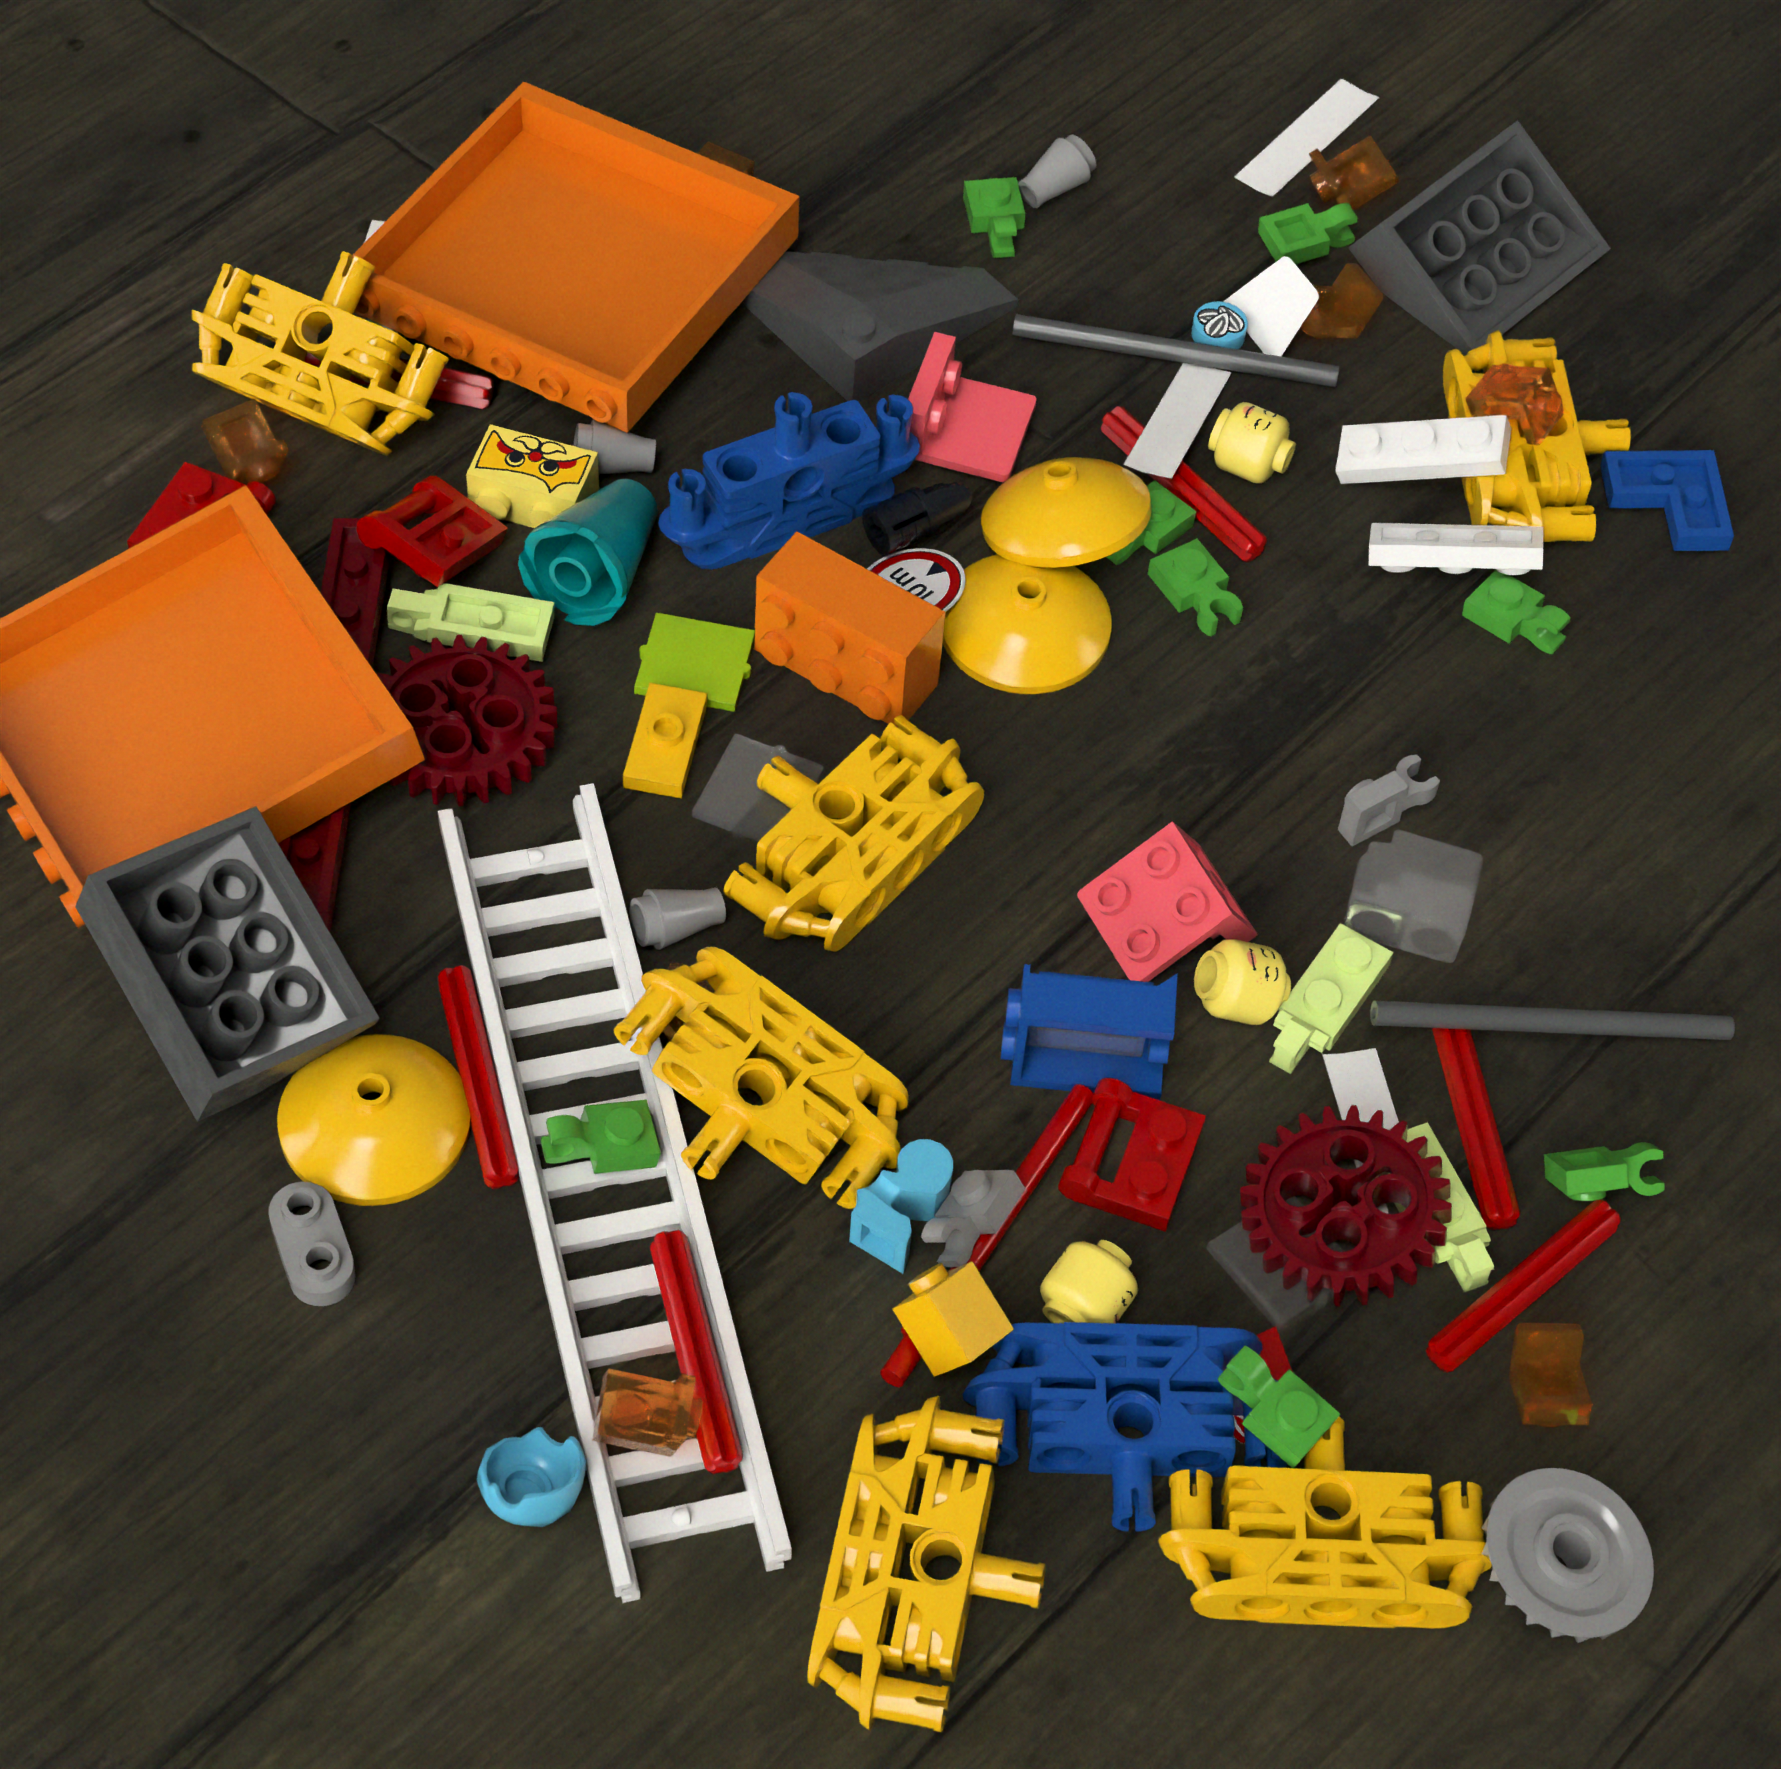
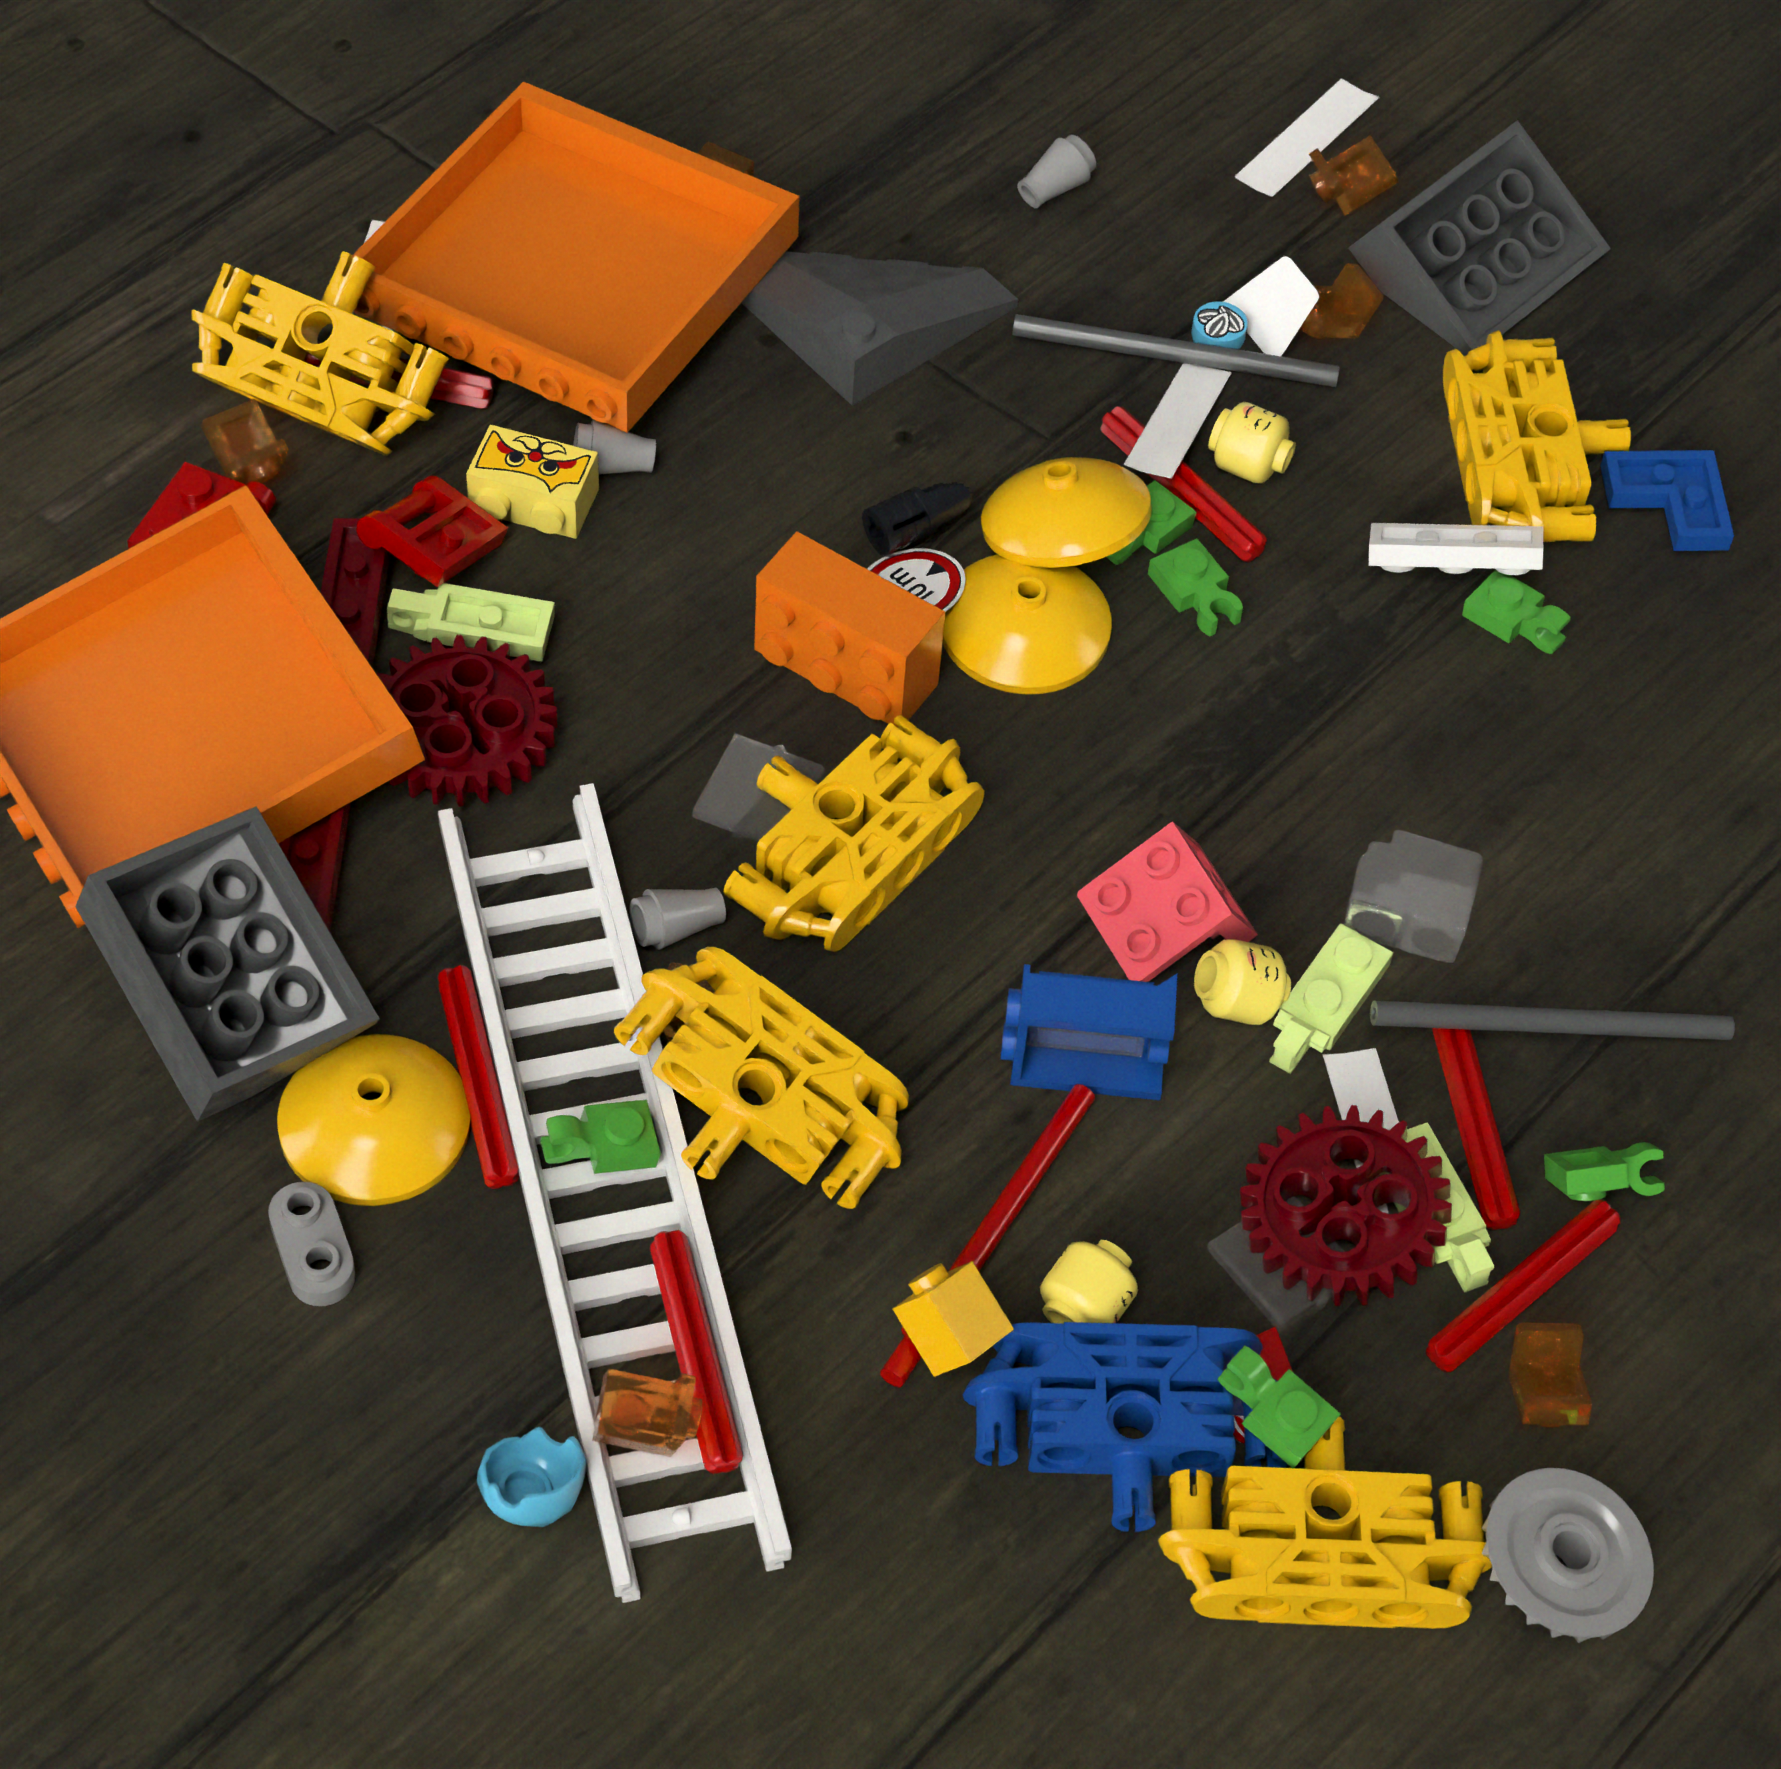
(590, 552): teal cone -> none
(665, 740): yellow plate -> none
(696, 658): lime piece -> none
(789, 479): blue piece -> none
(869, 1556): yellow piece -> none
(913, 1193): medium azure leg -> none
(964, 420): coral bracket -> none
(974, 1207): light grey plate -> none
(995, 208): bright green plate -> none
(1152, 1163): red plate -> none
(1307, 235): bright green plate -> none
(1379, 803): light grey plate -> none
(1423, 449): white plate -> none
(1520, 394): clear orange bracket -> none

